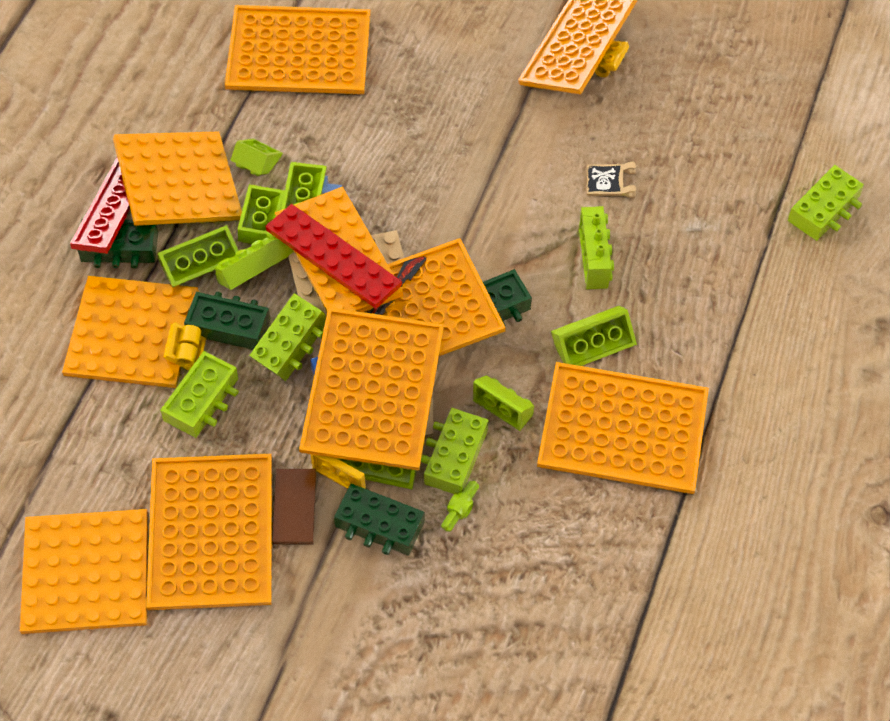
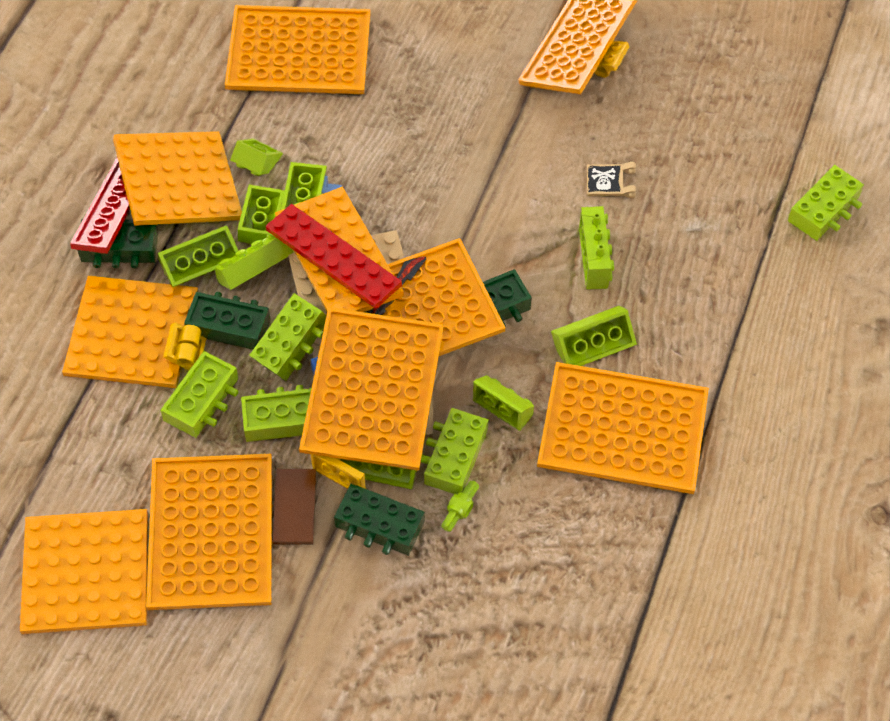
(275, 413): none -> lime piece

